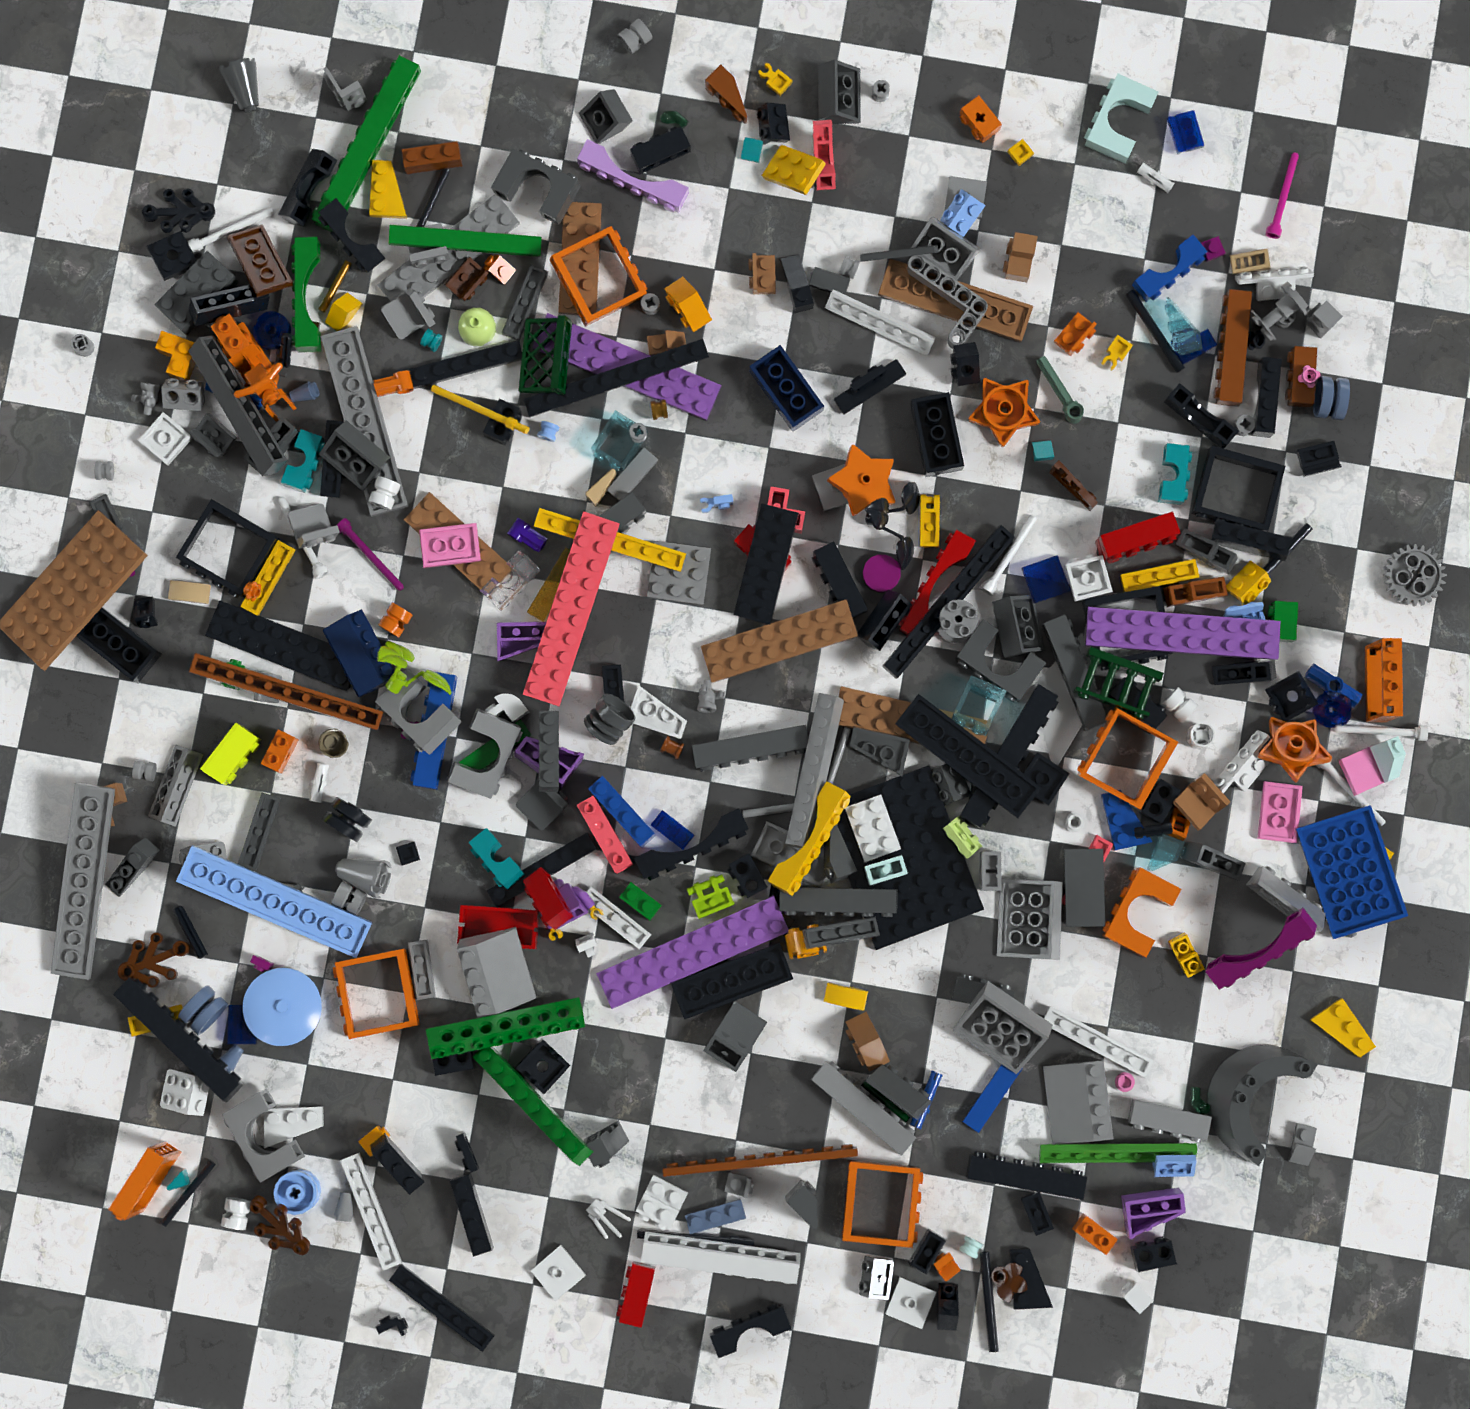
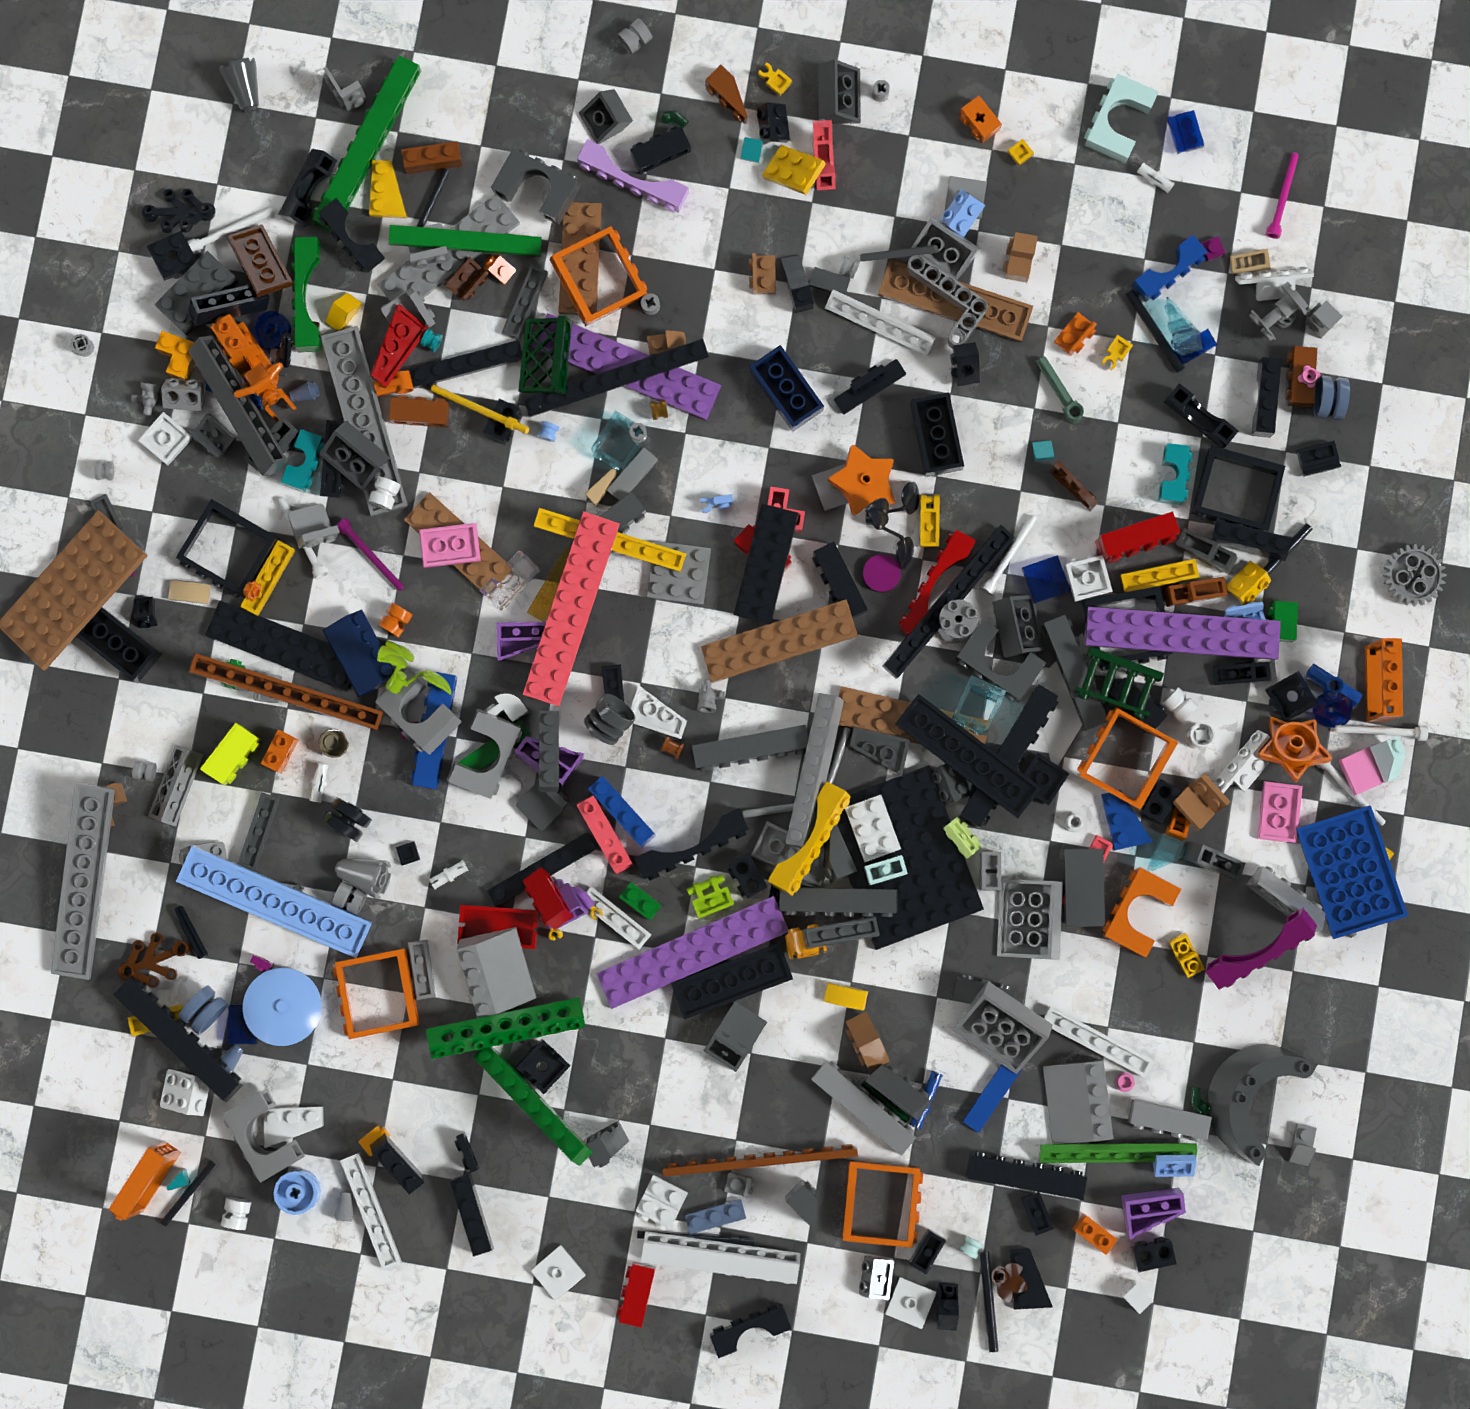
(132, 866): dark grey slope -> none
(281, 1227): reddish brown plant -> none
(334, 287): pearl gold bar -> none
(387, 1323): black bracket -> none
(399, 342): none -> red wing
(419, 411): none -> dark orange brick
(441, 1307): black plate -> none
(448, 874): none -> white pin
(454, 1064): black brick -> none
(476, 326): yellowish green cylinder -> none
(485, 847): teal arch -> none
(524, 533): dark purple piece -> none
(586, 944): white tile -> none
(597, 1211): white plant -> none
(672, 830): clear blue slope -> none
(688, 303): light orange brick -> none
(884, 619): black brick -> none
(946, 1266): orange bracket -> none
(999, 396): orange plate -> none
(1153, 830): black axle -> none
(1233, 347): dark orange brick -> none
(1244, 429): light grey wheel -> none
(1256, 340): black plate -> none
(1343, 1026): yellow wing -> none

